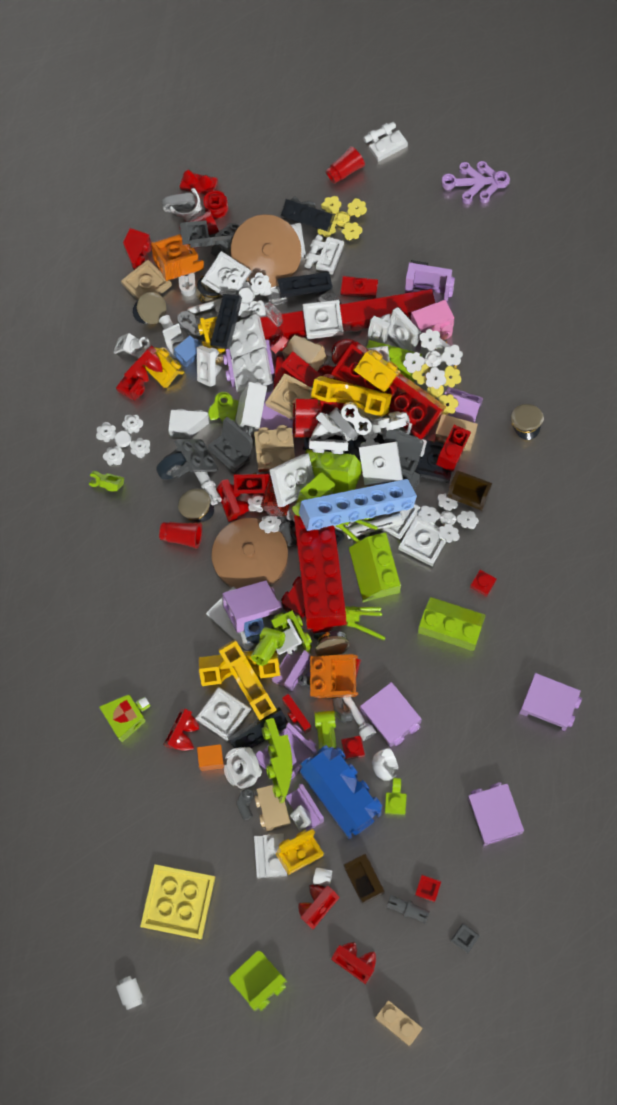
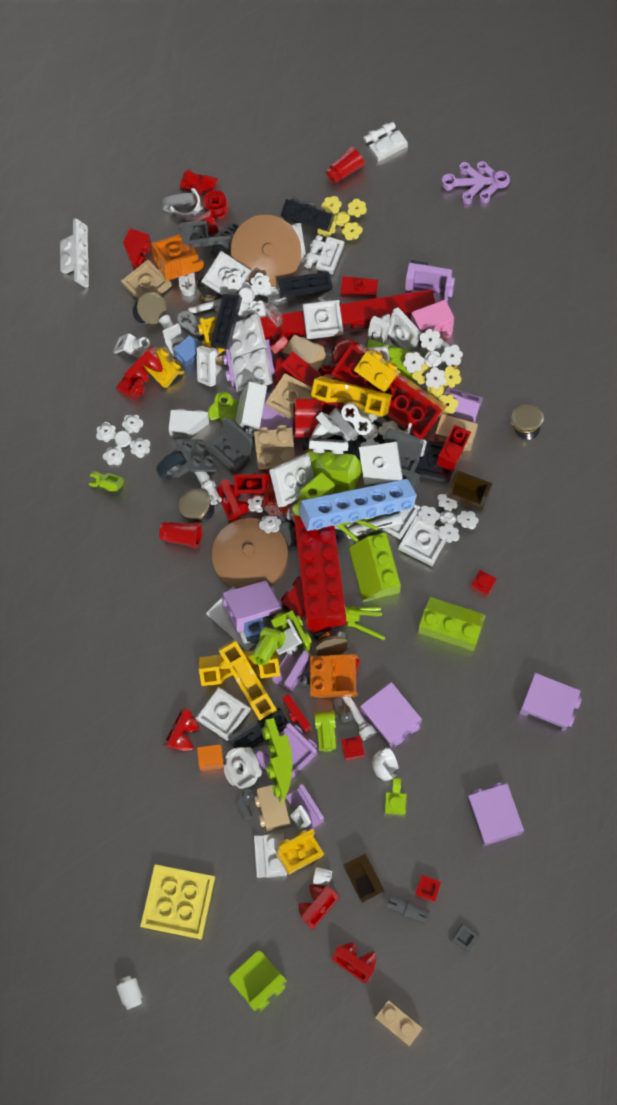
(75, 253): none -> white bracket
(125, 715): lime torso -> none
(340, 791): blue brick -> none
(392, 422): white plate -> none

